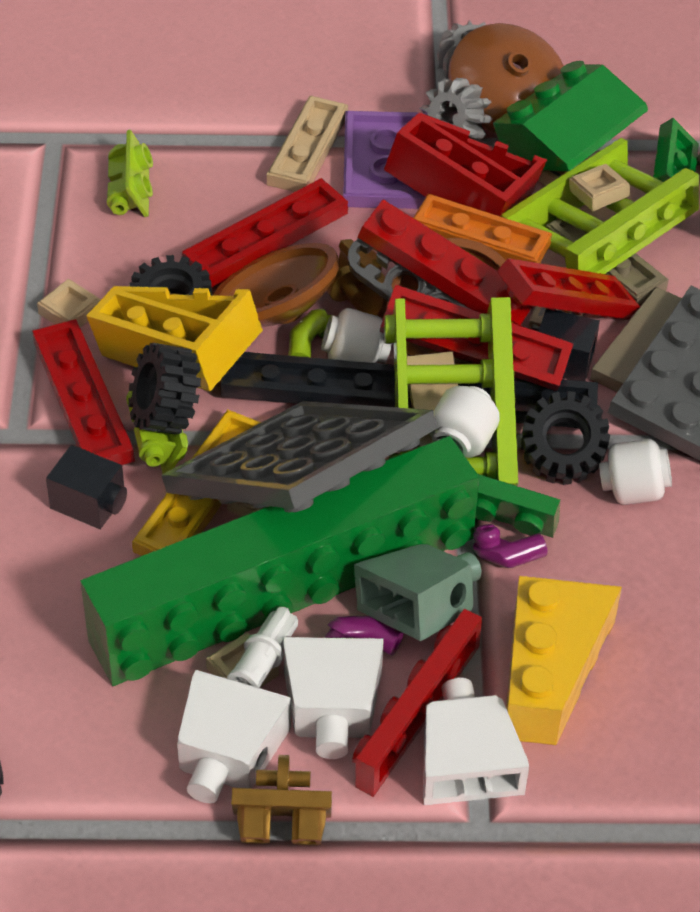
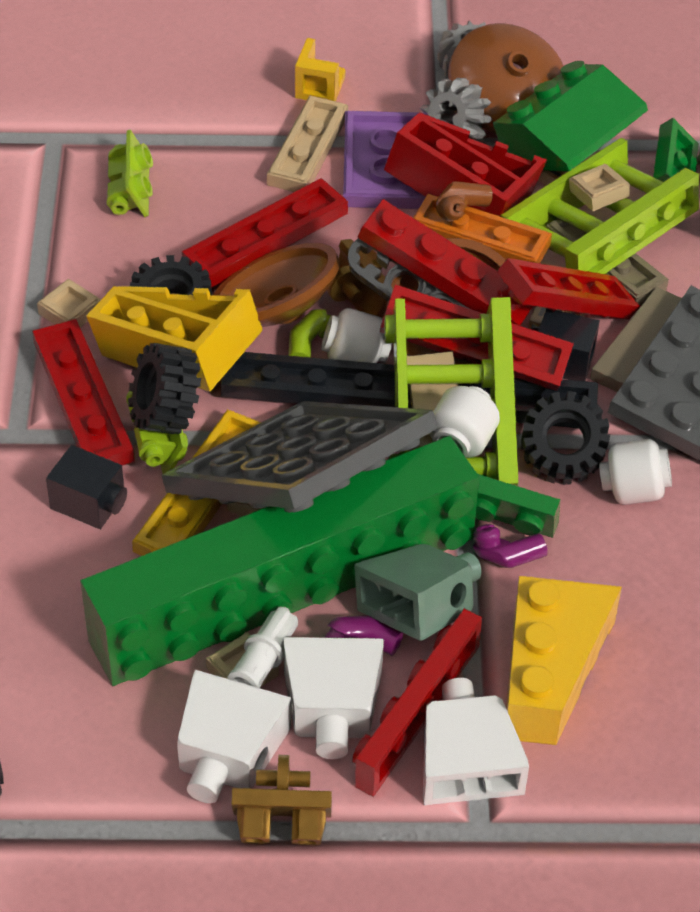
(317, 76): none -> yellow panel
(460, 194): none -> dark orange arm

